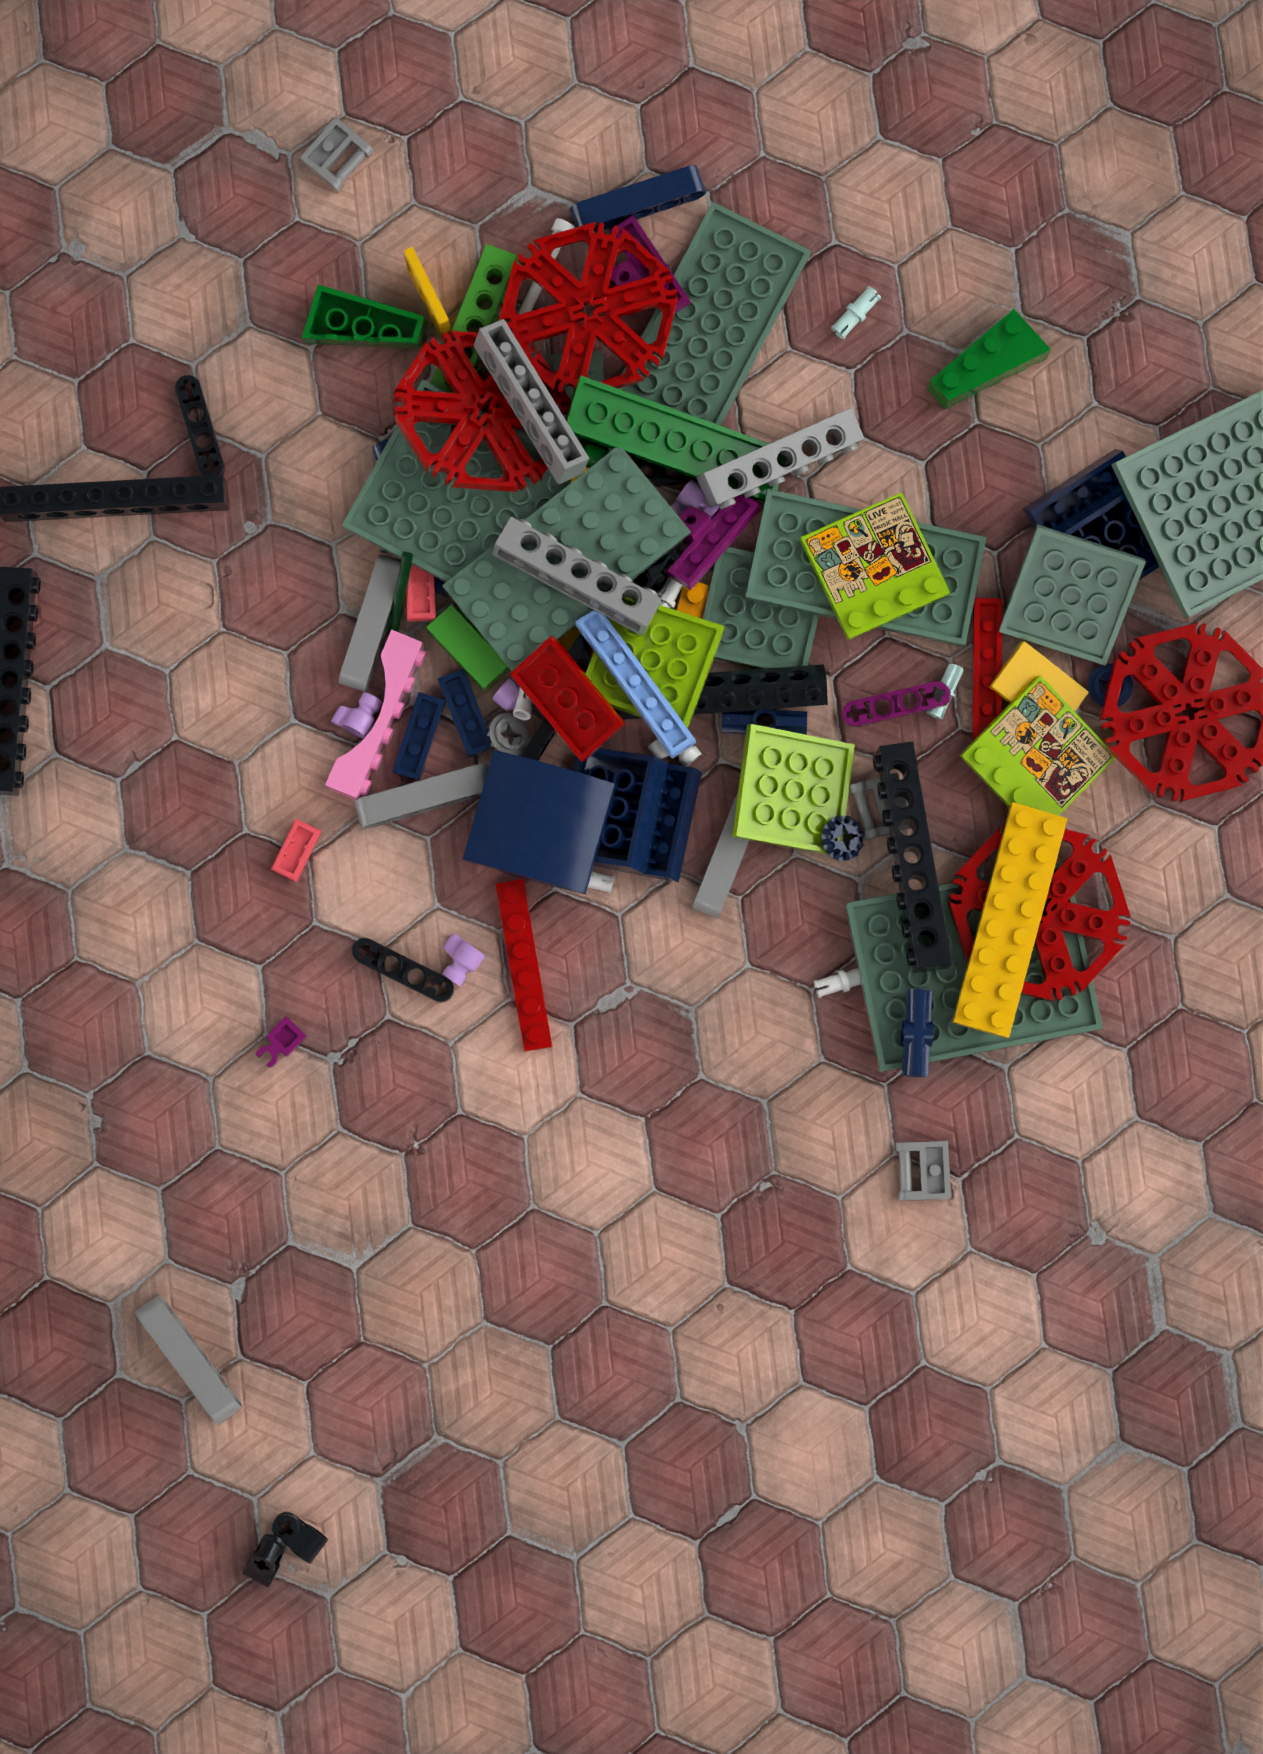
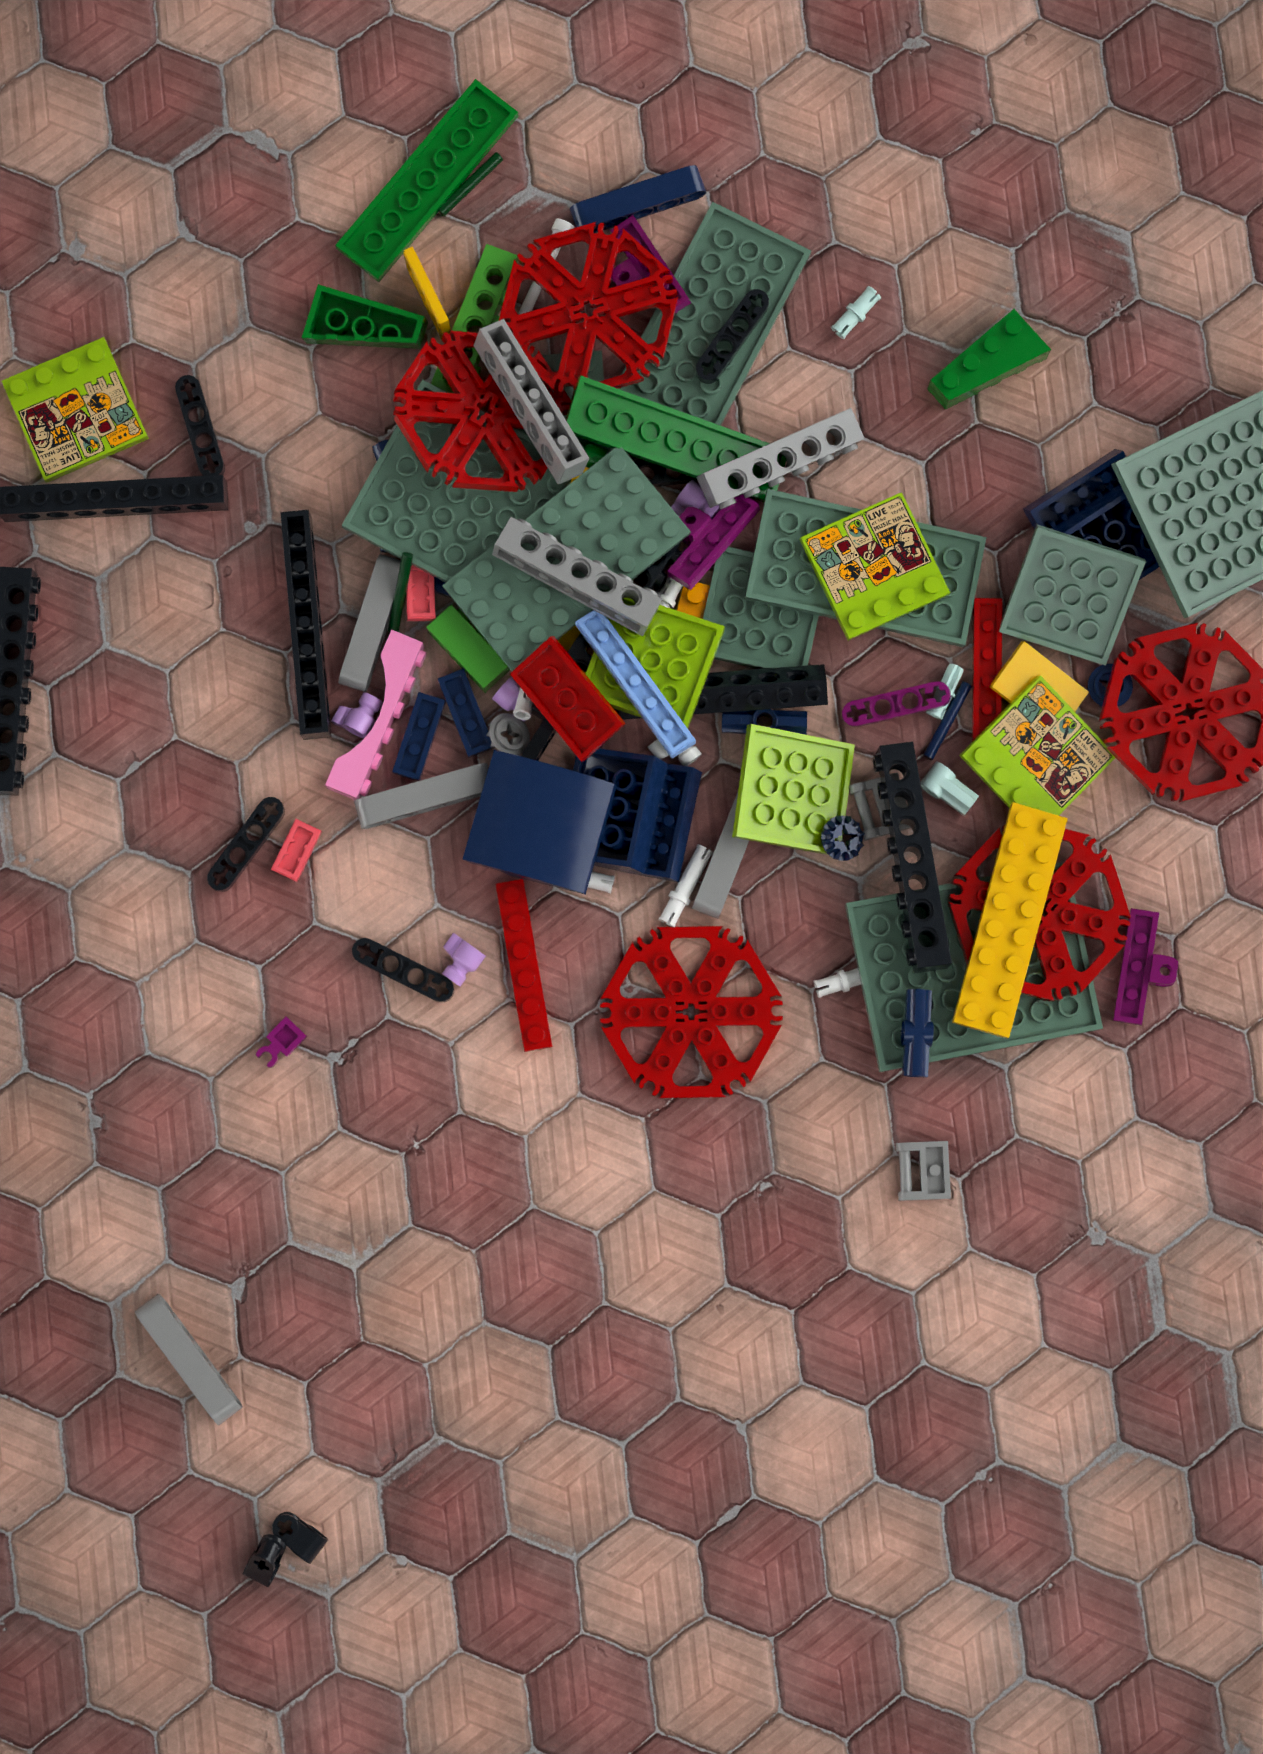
(75, 410): none -> plate
(250, 847): none -> black beam
(305, 625): none -> black brick
(329, 149): light grey plate -> none
(427, 180): none -> green plate
(470, 183): none -> dark green bar
(678, 1035): none -> red plate
(680, 896): none -> white pin
(735, 338): none -> black beam
(942, 784): none -> light aqua piece
(947, 720): none -> dark blue bar
(1141, 967): none -> magenta plate

